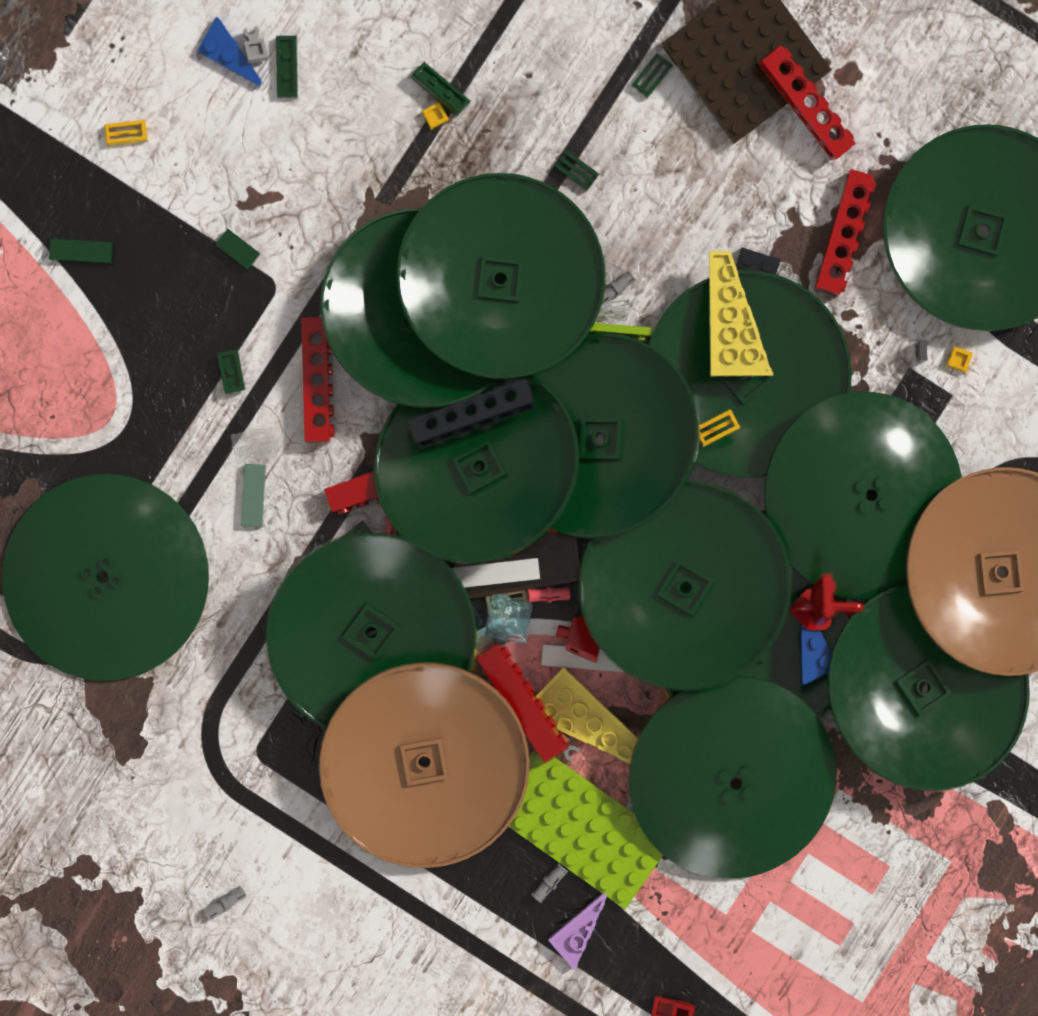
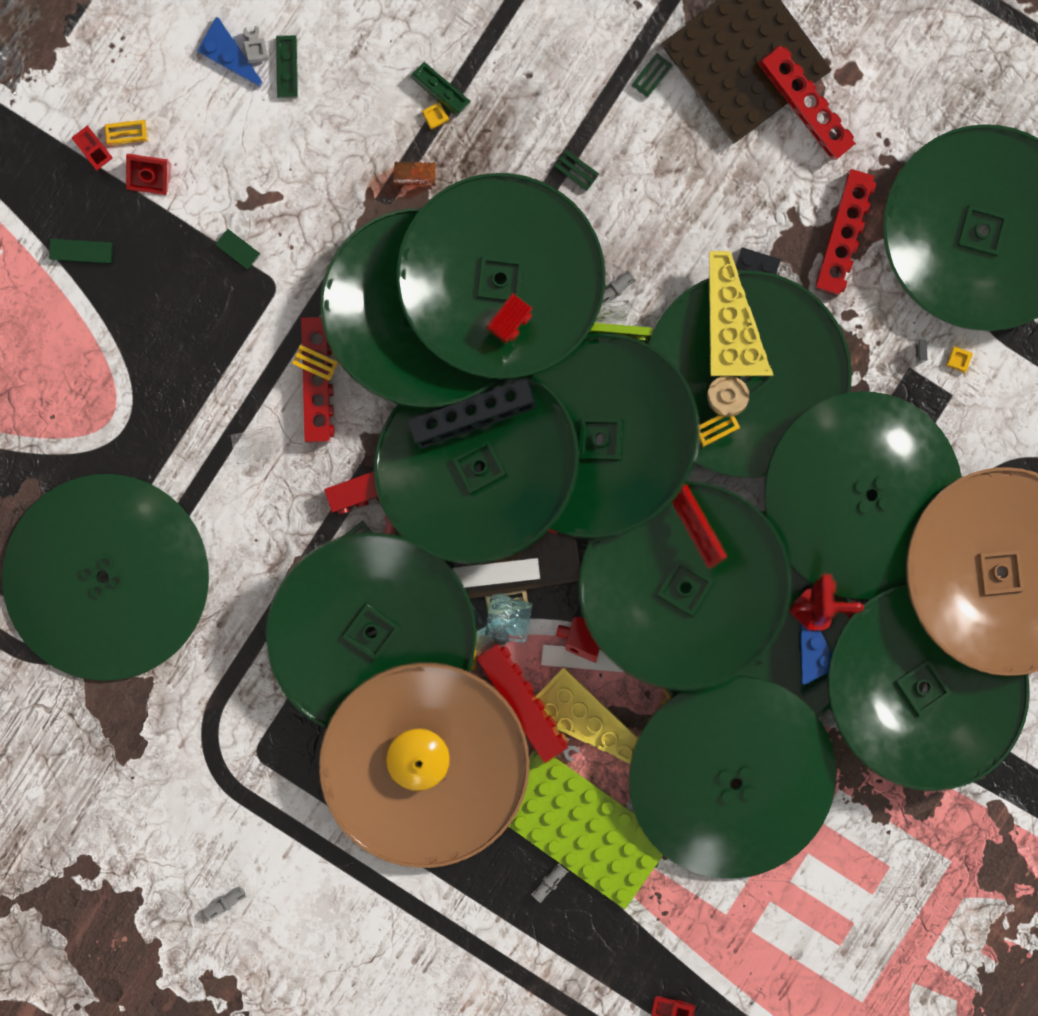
(92, 147): none -> red brick
(147, 174): none -> red slope
(231, 371): dark green plate -> none
(253, 495): sand green tile -> none
(299, 356): none -> yellow tile
(414, 746): none -> yellow dish
(415, 173): none -> clear orange brick
(509, 318): none -> red brick
(548, 594): coral pin -> none
(573, 936): lavender wing -> none
(698, 528): none -> red plate
(728, 396): none -> tan tile

